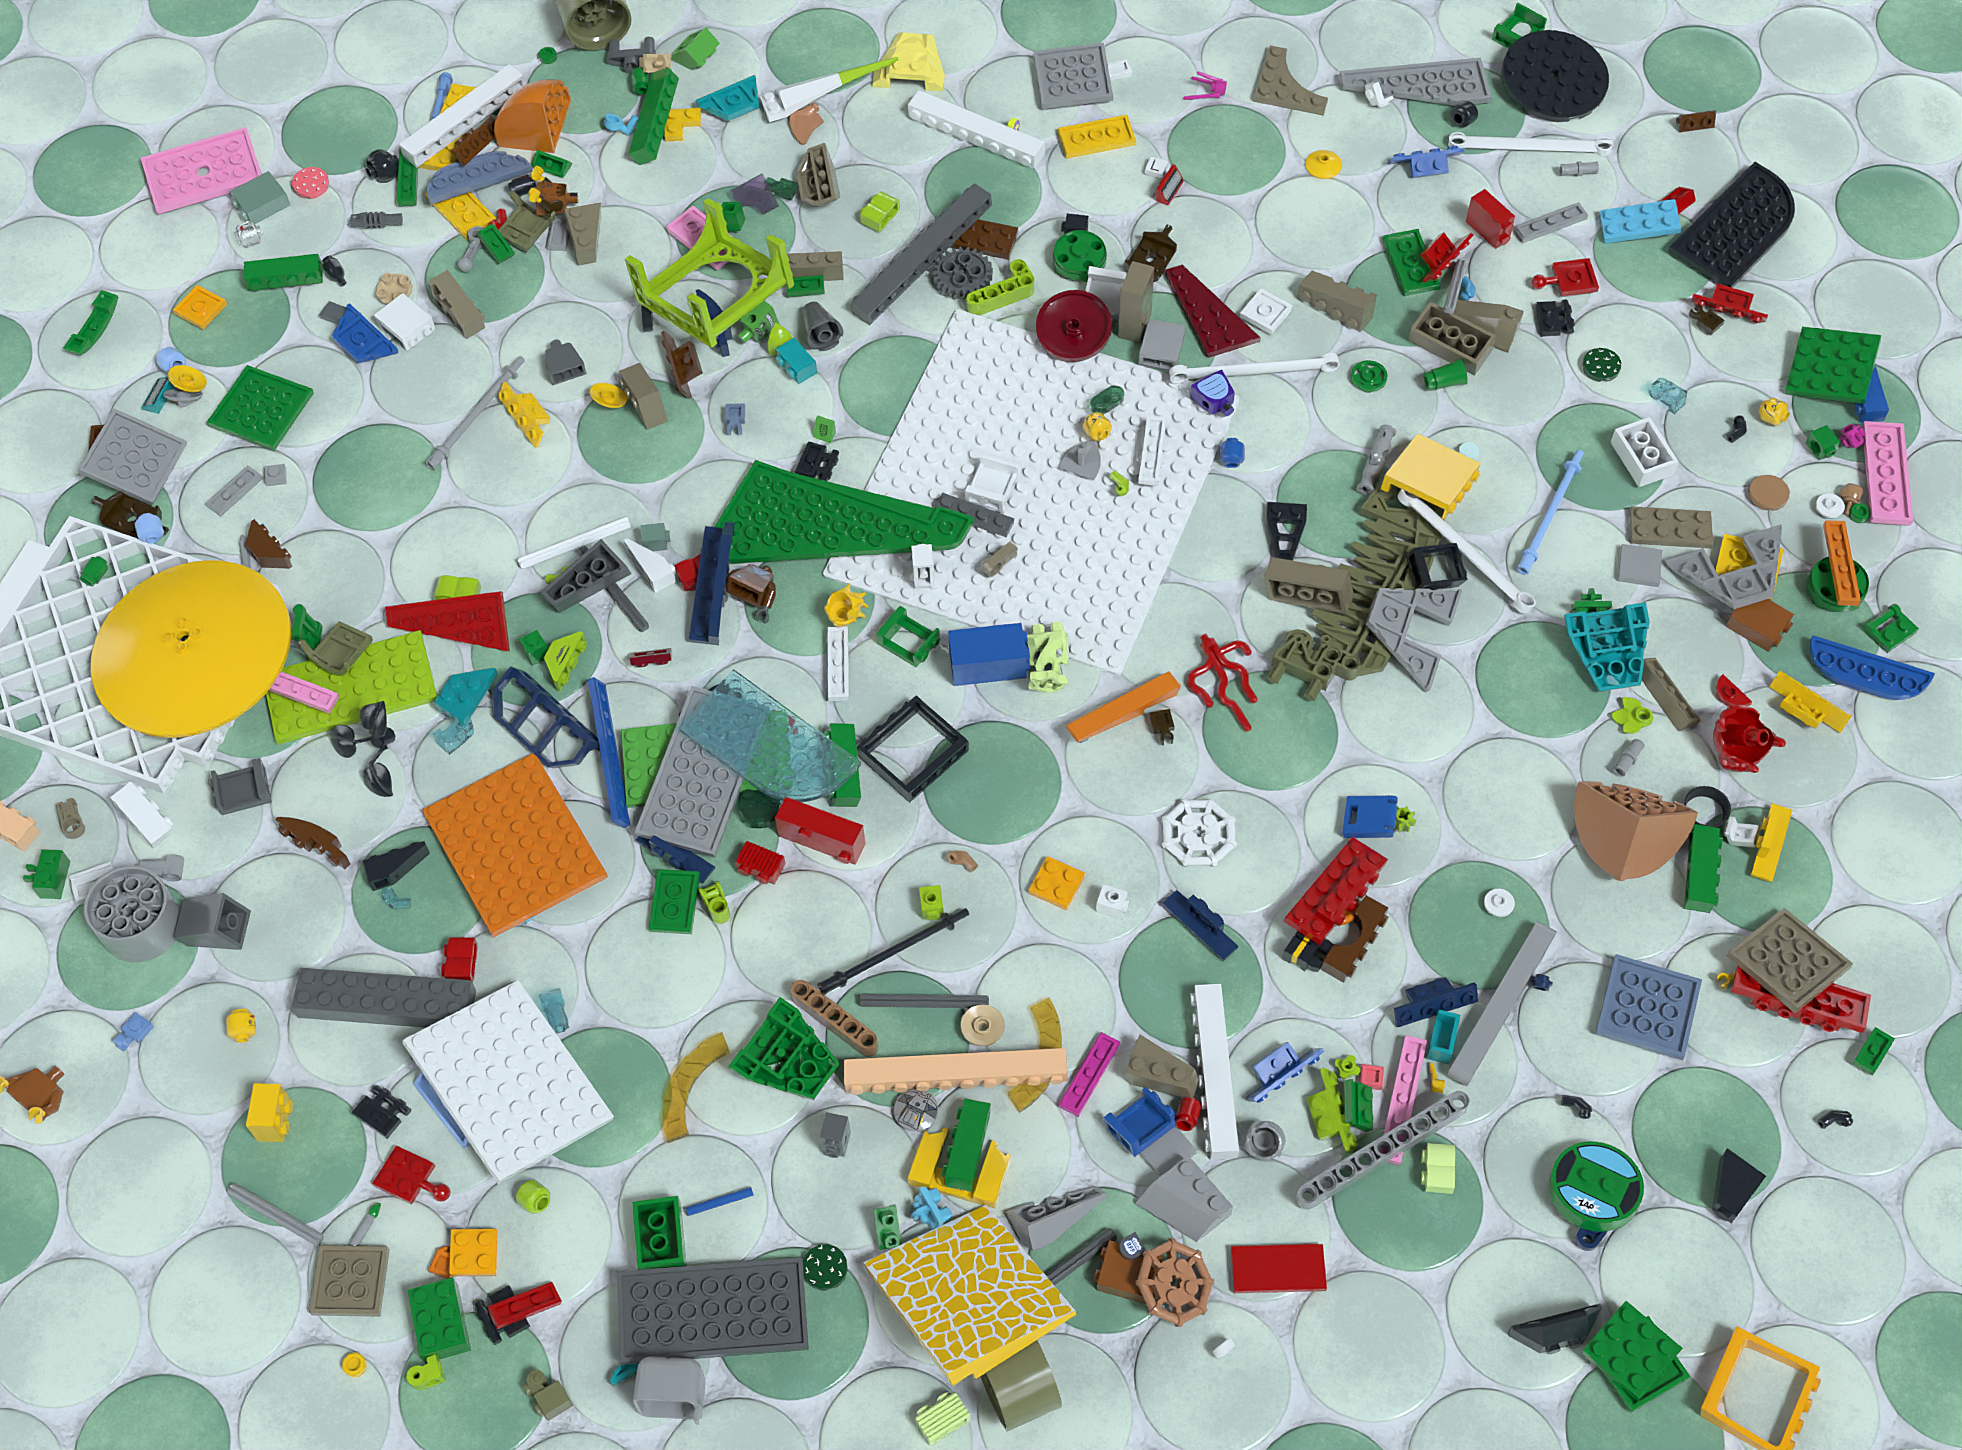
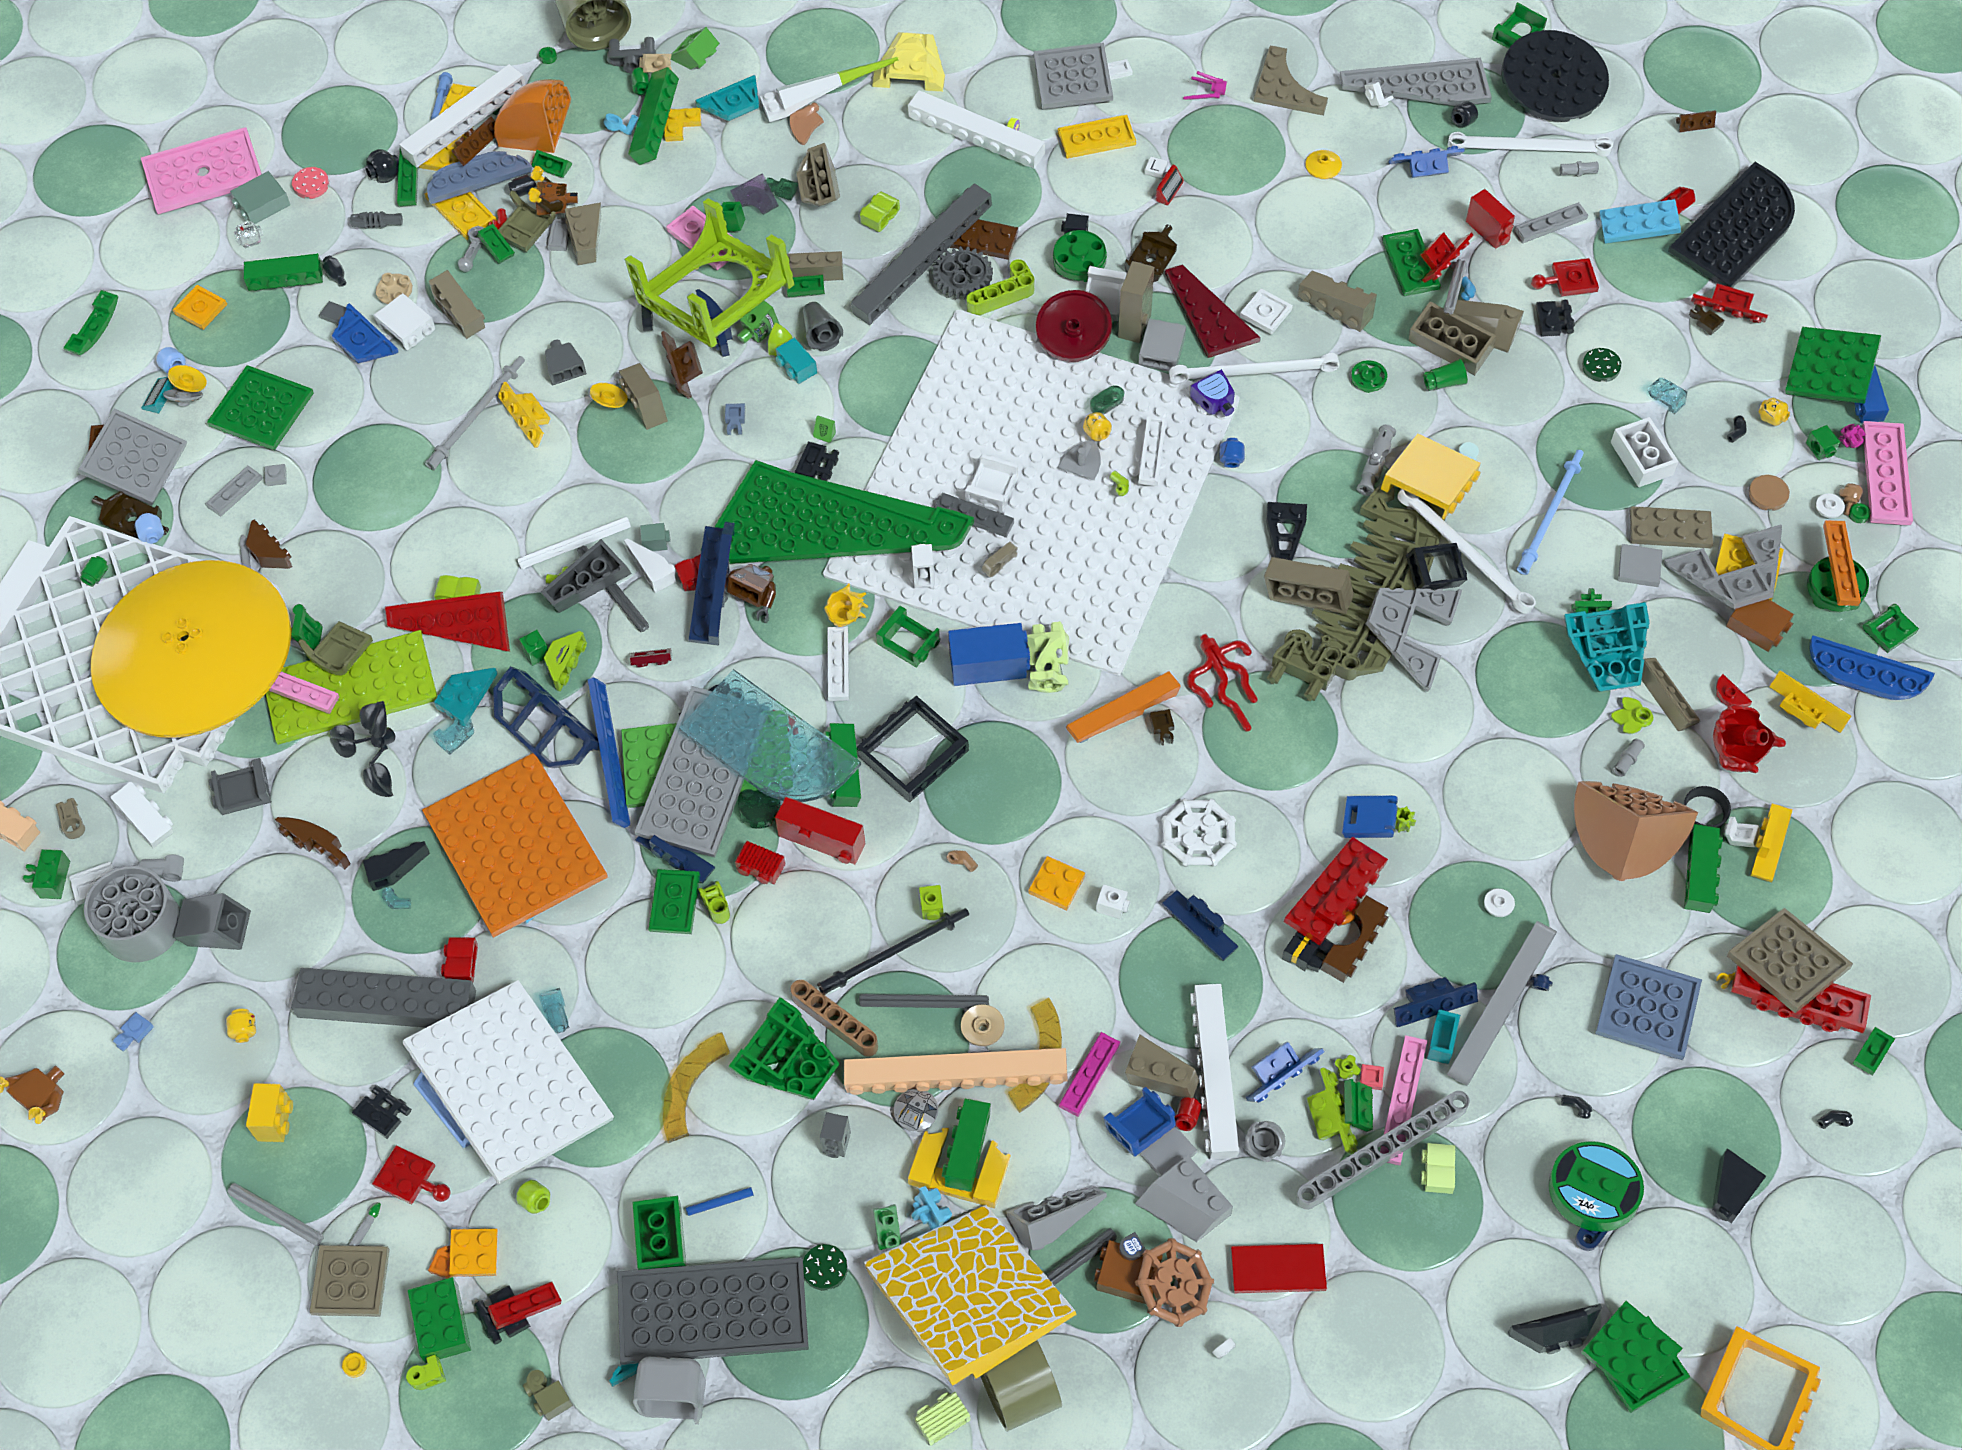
(1436, 1085): yellow hand -> none

